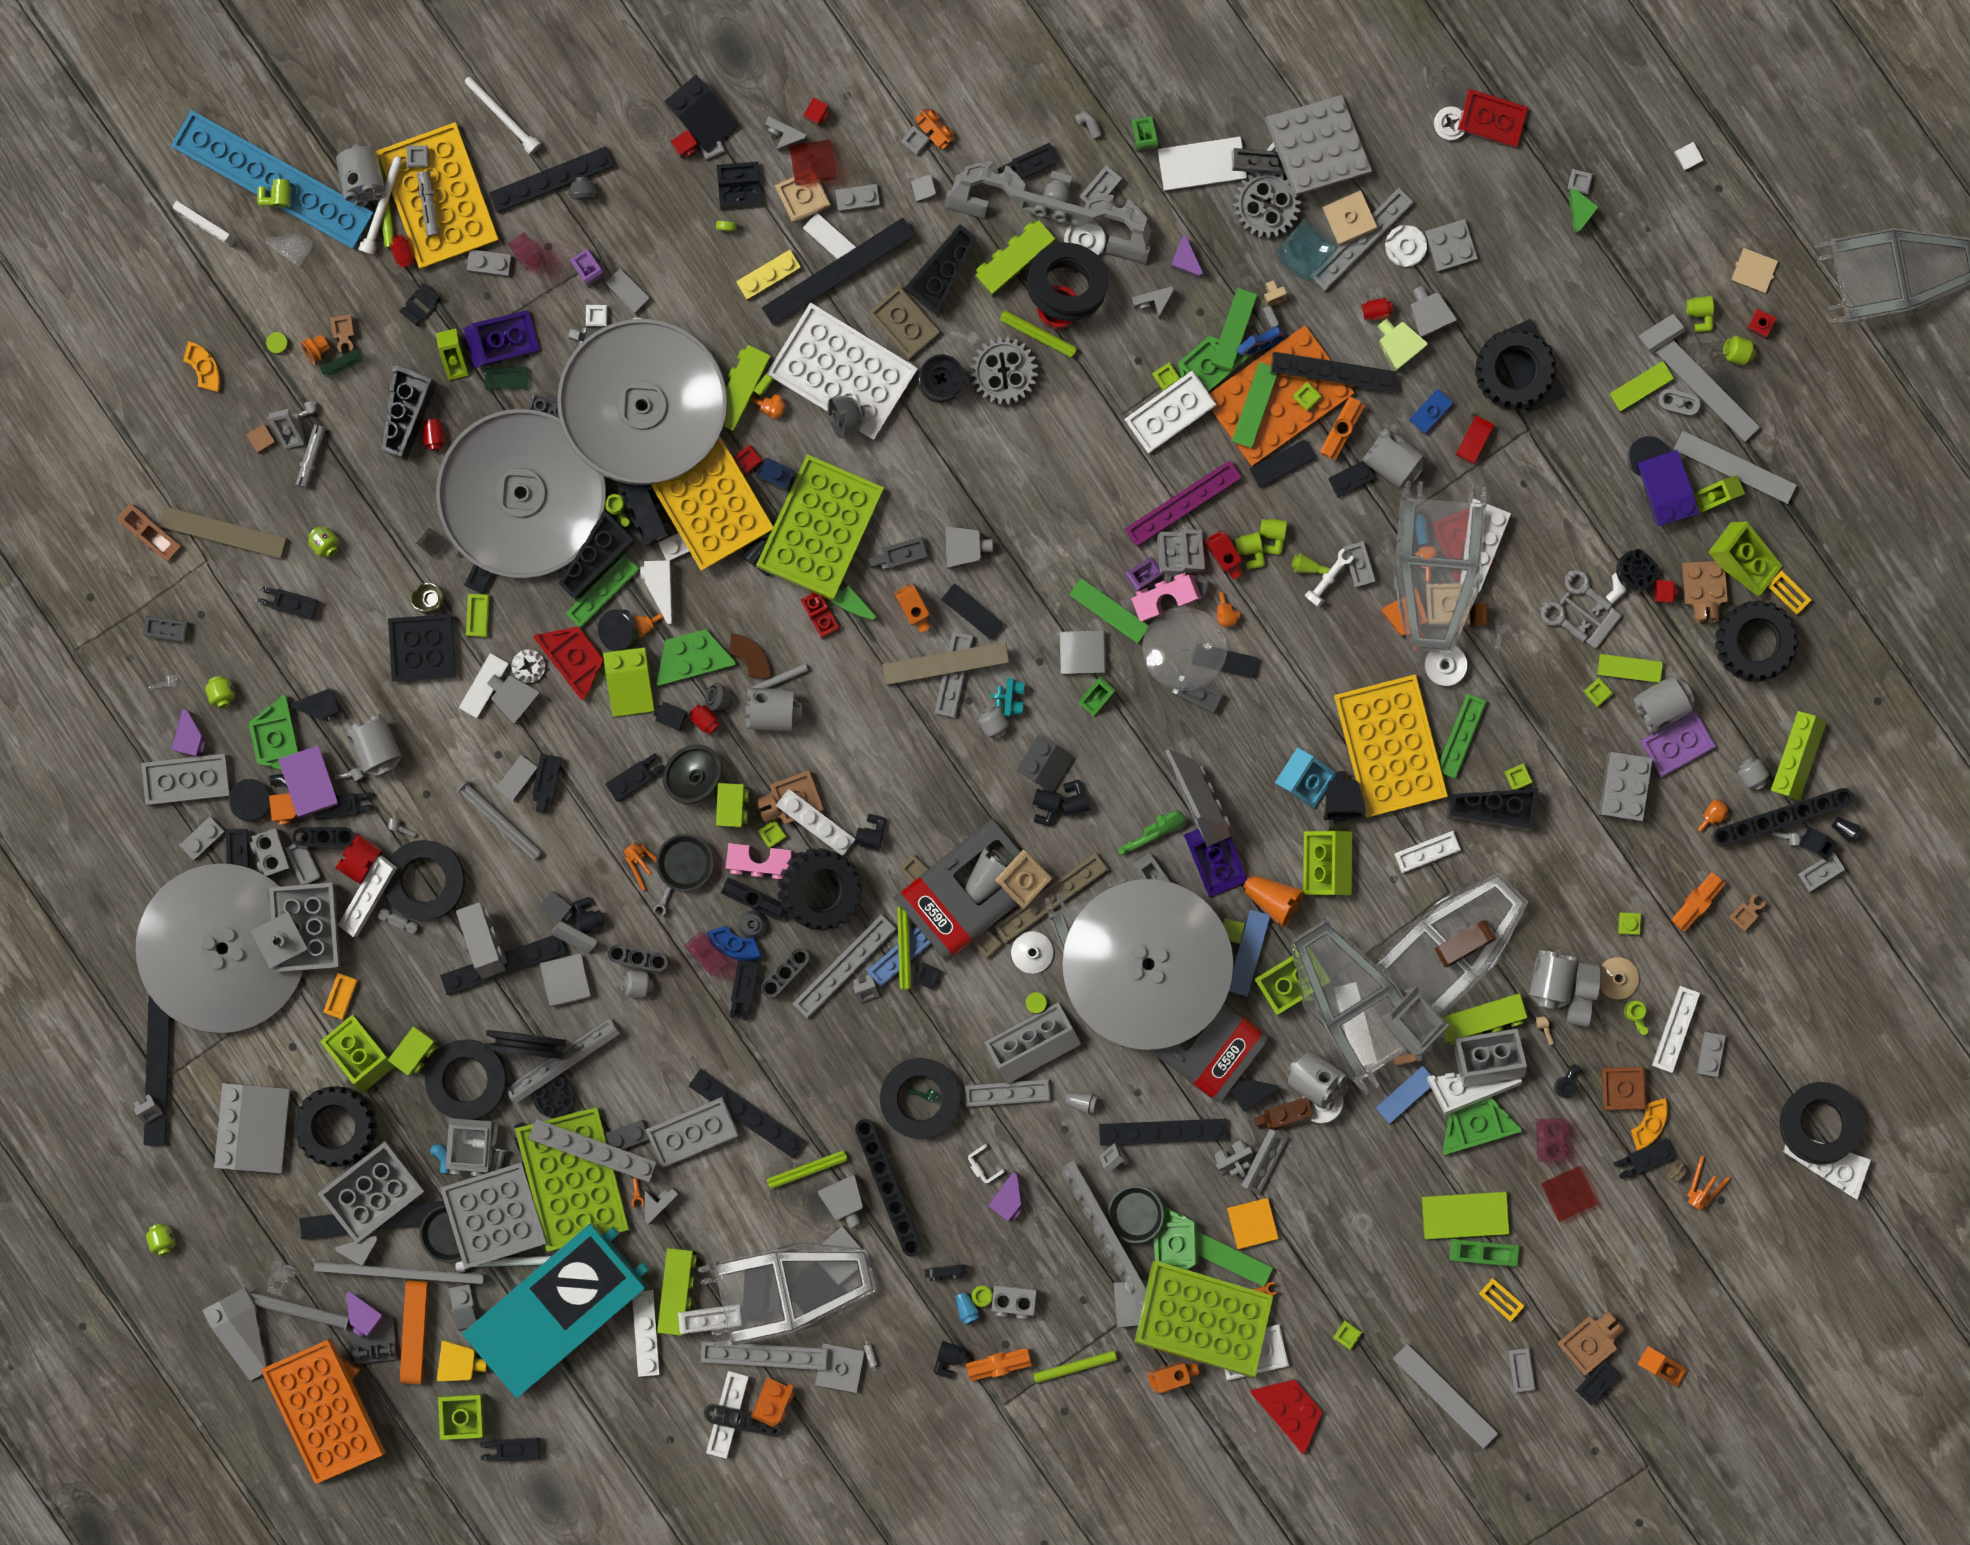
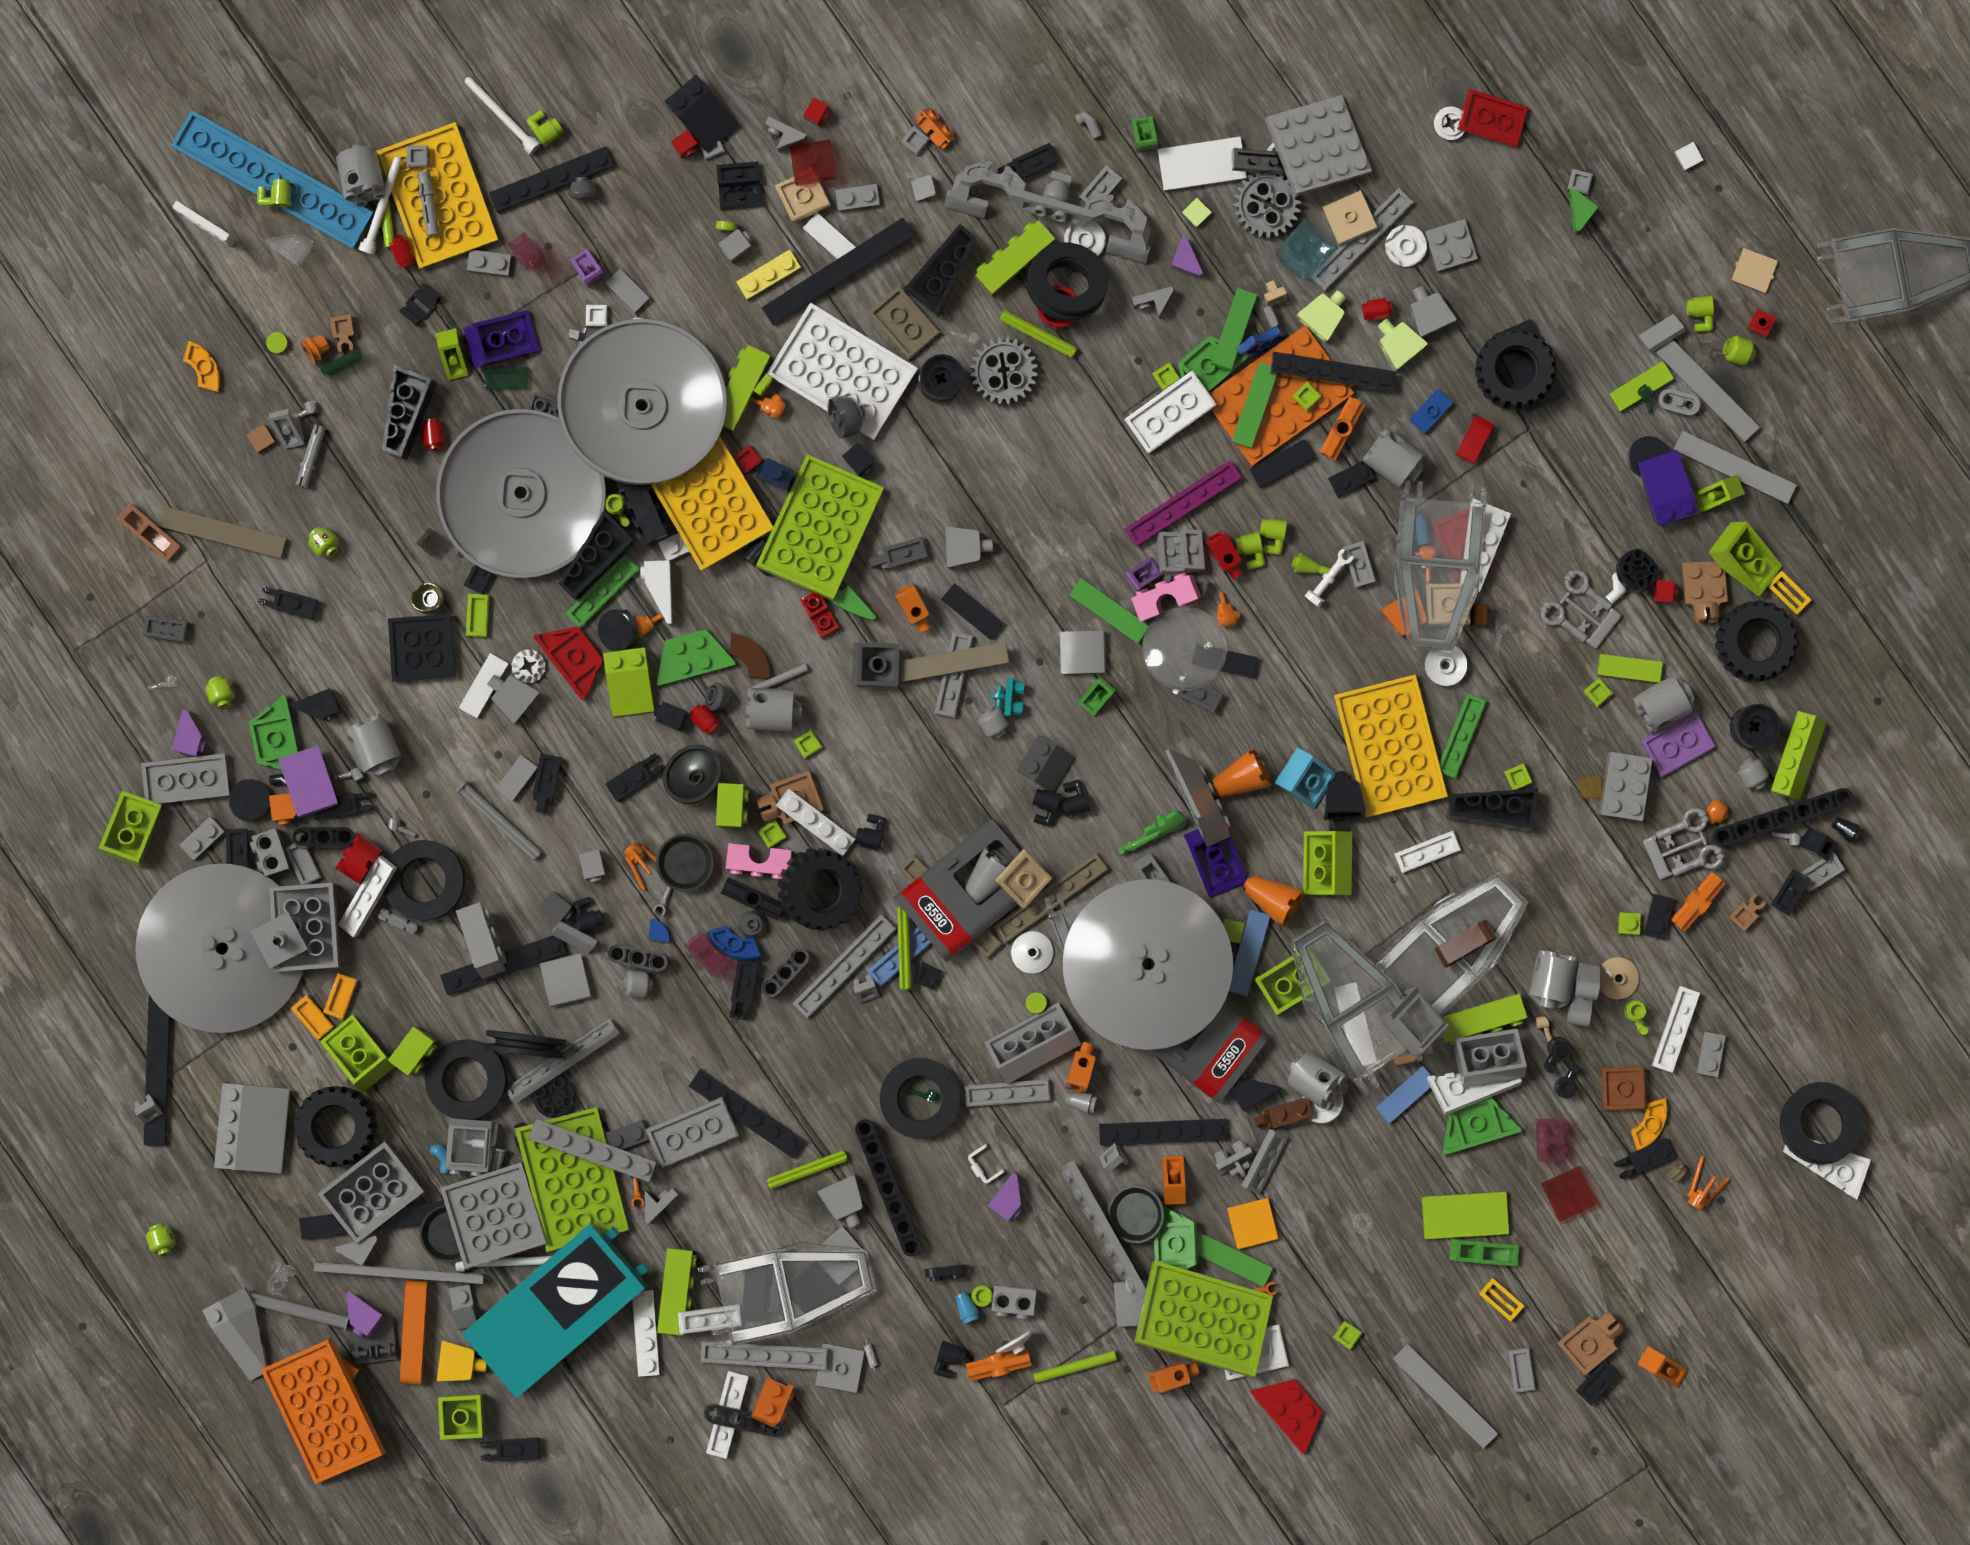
(130, 829): none -> lime slope
(312, 1017): none -> light orange tile
(547, 131): none -> lime piece
(592, 865): none -> light grey brick
(658, 931): none -> blue tile
(735, 245): none -> light grey brick
(807, 744): none -> lime tile
(858, 460): none -> black brick
(875, 664): none -> dark grey slope
(1015, 1345): none -> white dish
(1079, 1076): none -> orange torso
(1174, 1180): none -> orange slope
(1196, 212): none -> yellowish green tile
(1242, 776): none -> orange cone
(1323, 315): none -> yellowish green torso
(1558, 1050): none -> black piece
(1590, 787): none -> clear yellow tile
(1644, 392): none -> clear green hand
(1657, 857): none -> light grey piece
(1658, 916): none -> black plate
(1766, 727): none -> black wheel
(1791, 892): none -> black plate

